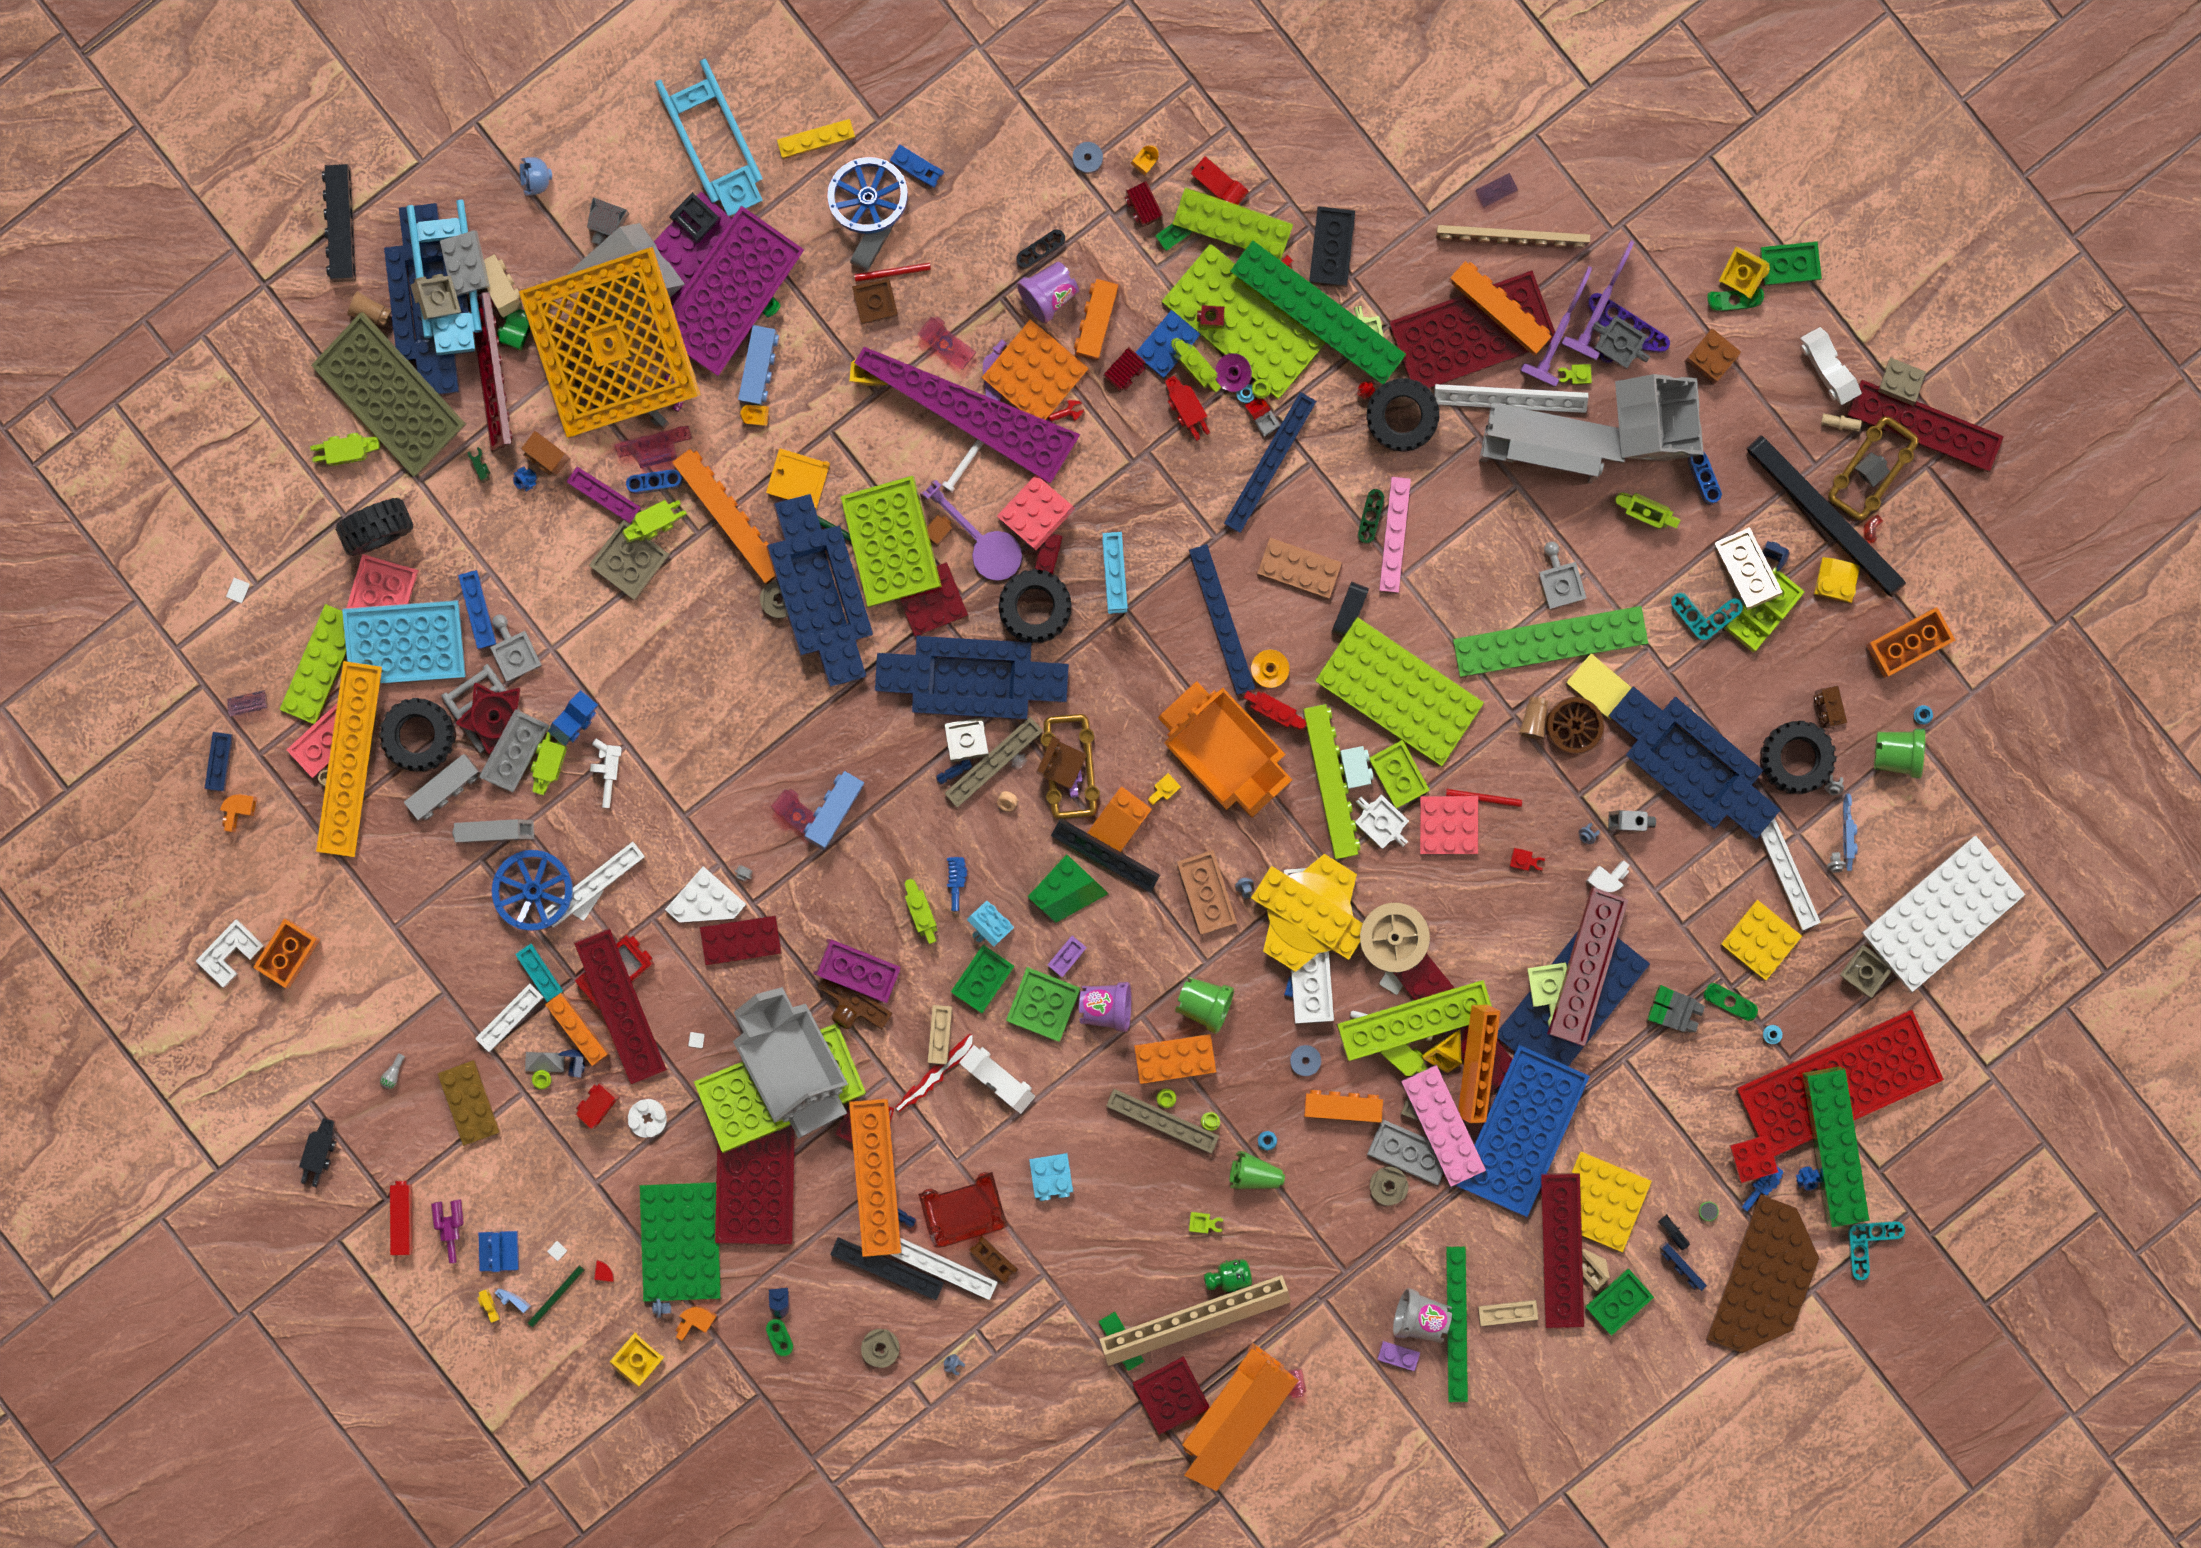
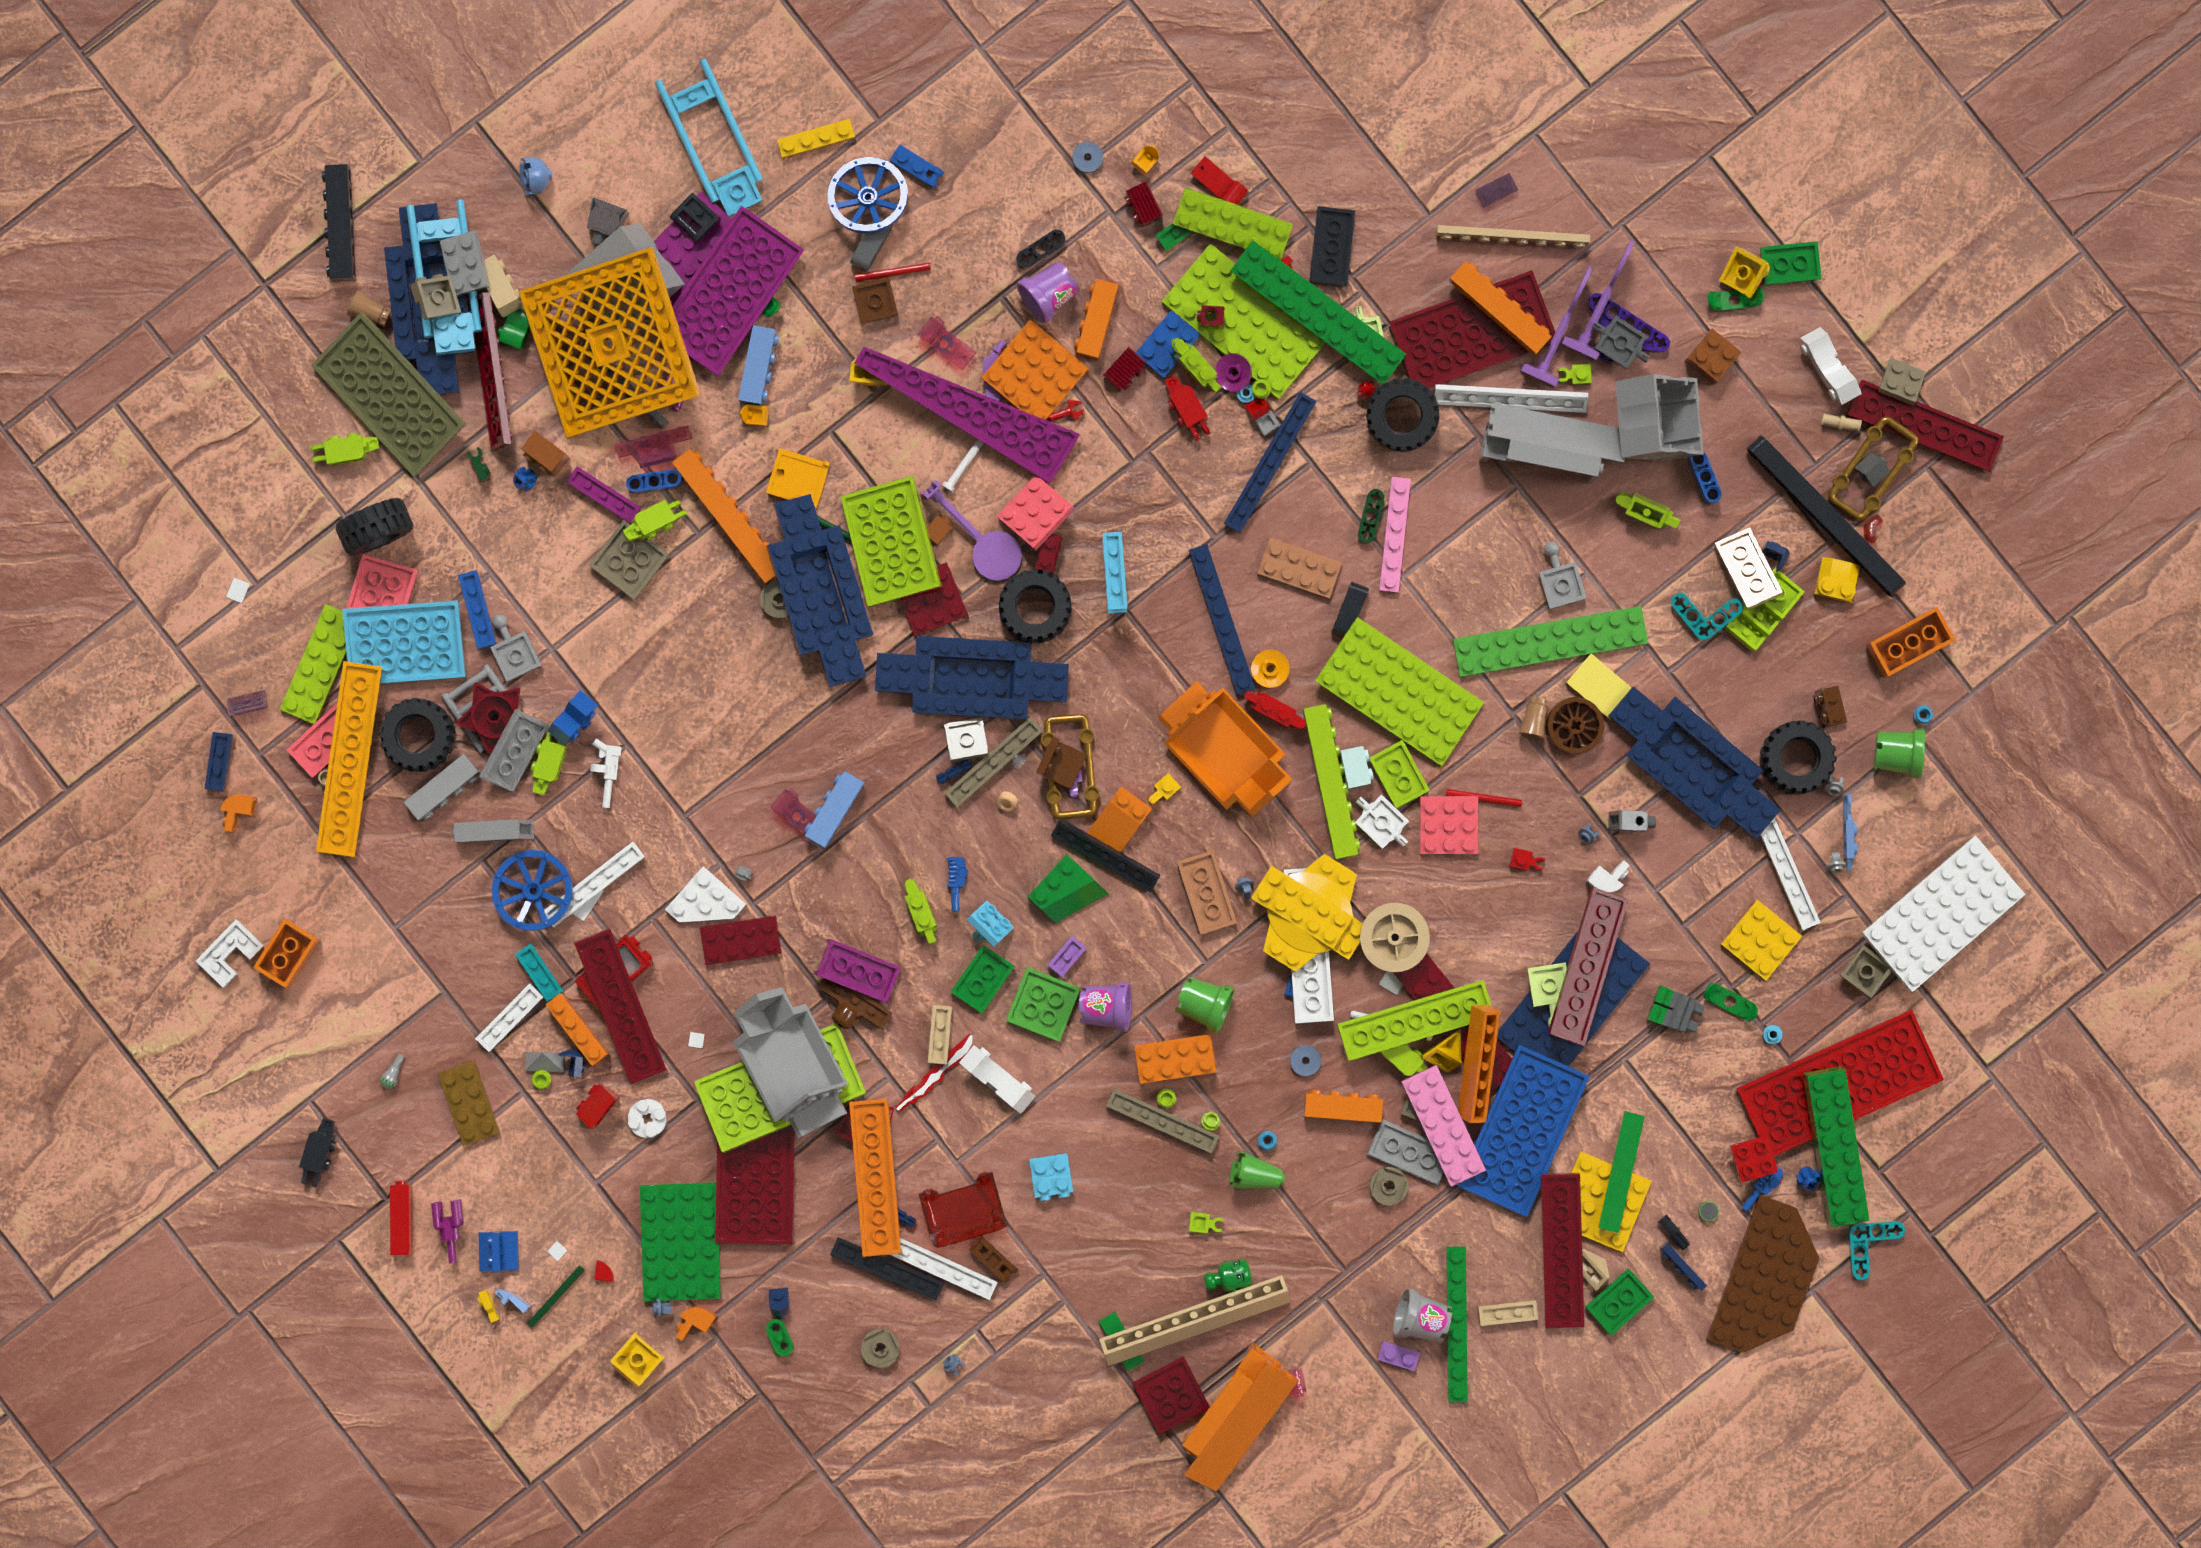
(1621, 1172): none -> green sticker

